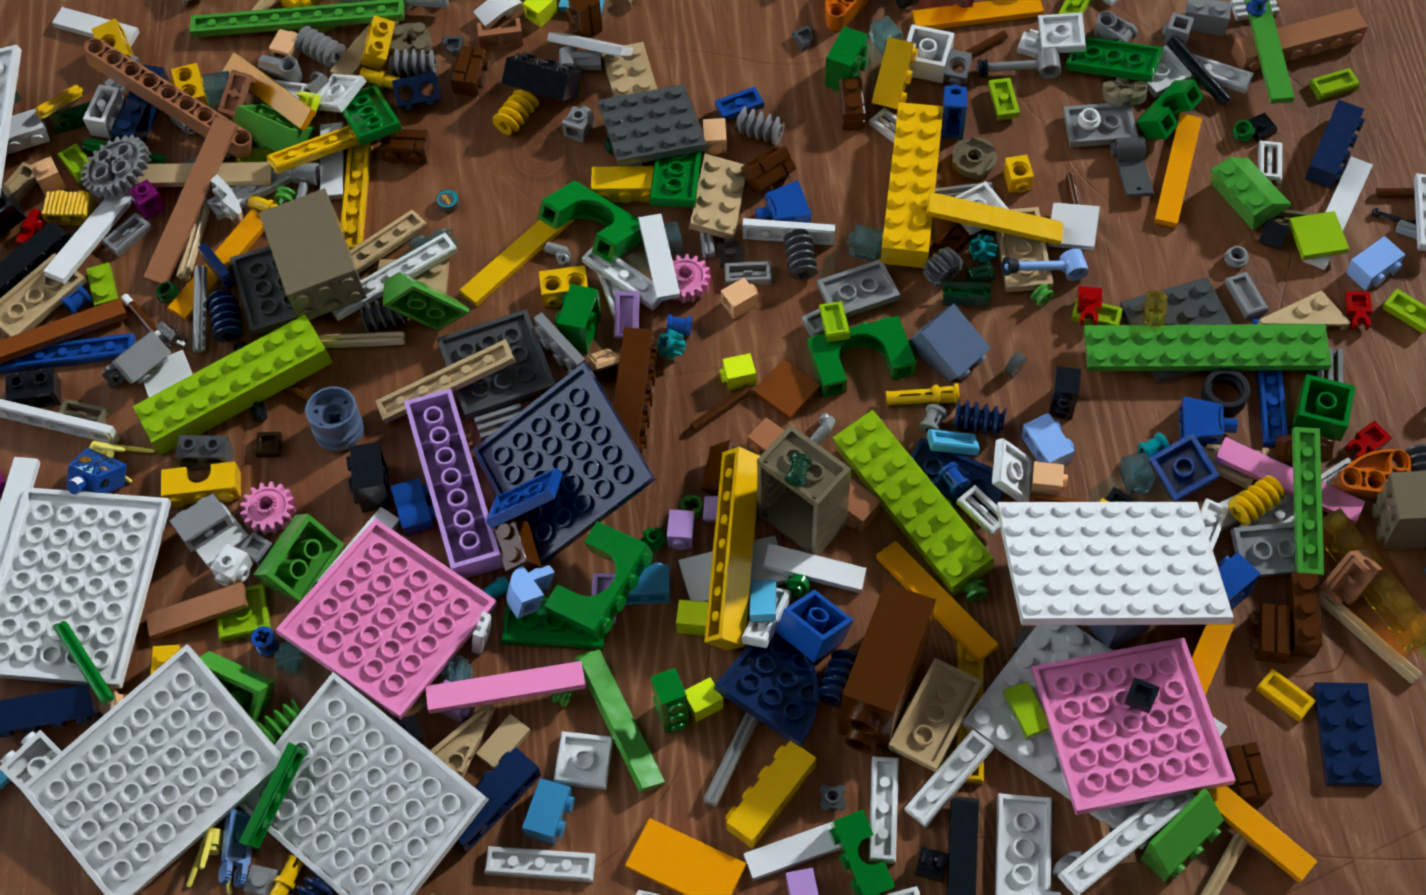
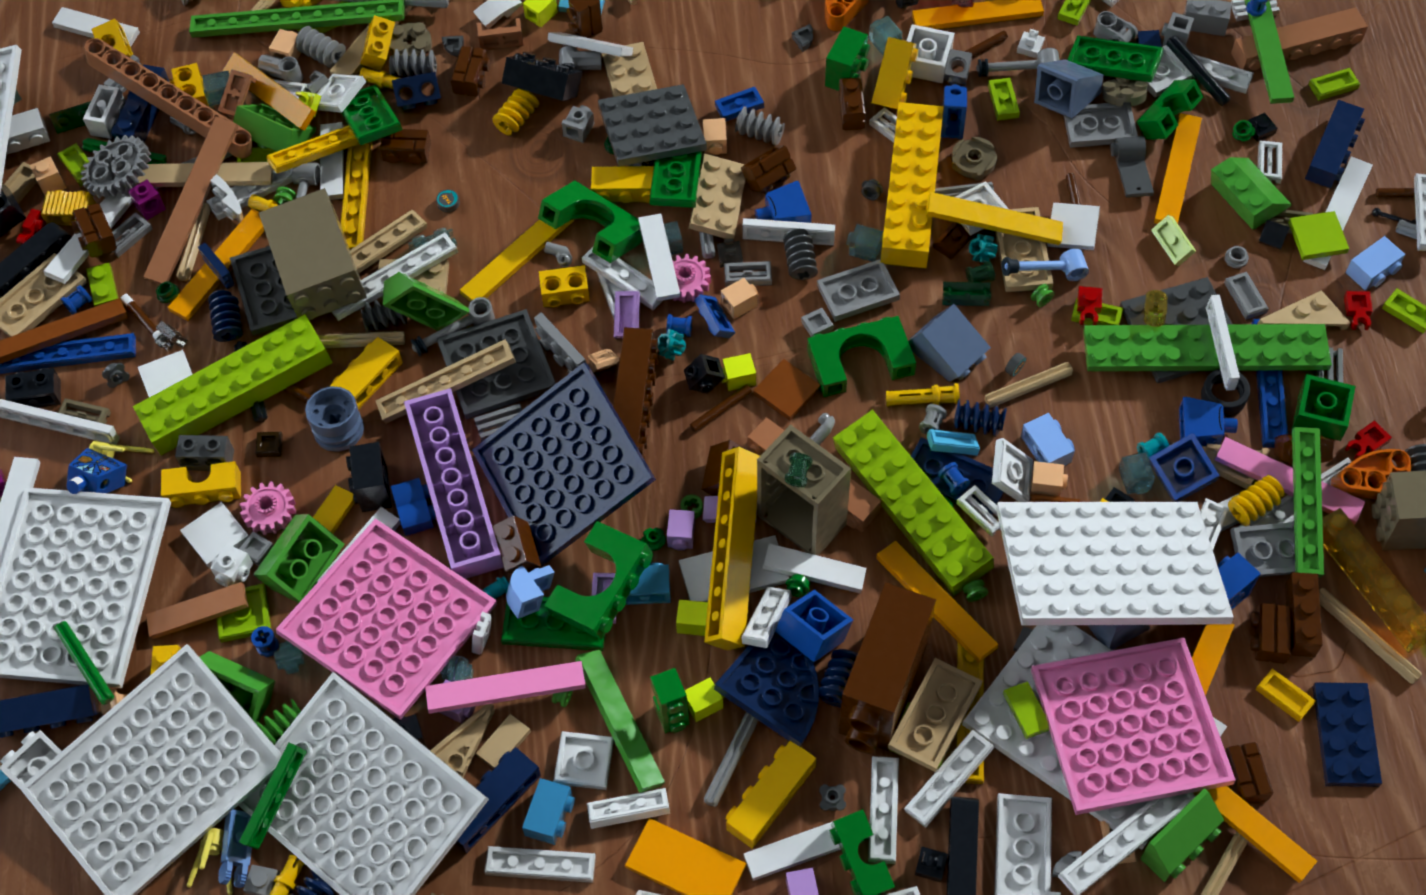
(58, 101): yellow axle -> none
(94, 230): none -> reddish brown brick
(142, 357): light grey brick -> none
(199, 309): light grey axle -> none
(201, 522): light grey brick -> none
(334, 508): none -> yellow tile
(369, 370): none -> yellow brick
(475, 307): none -> light grey piece
(524, 497): blue tile -> none
(579, 316): green brick -> none
(628, 808): none -> white tile
(704, 373): none -> black brick
(714, 316): none -> blue plate
(763, 600): medium azure tile -> none
(834, 321): lime tile -> none
(871, 189): none -> dark grey plate
(942, 266): dark grey gear -> none
(1018, 173): yellow brick -> none
(1028, 384): none -> tan axle
(1062, 32): white tile -> none
(1064, 392): black brick -> none
(1066, 86): none -> sand blue slope
(1089, 119): white plate -> none
(1141, 695): black plate -> none
(1149, 38): none -> dark blue tile
(1173, 240): none -> yellowish green plate
(1222, 342): none -> white tile
(1351, 577): nougat hinge -> none

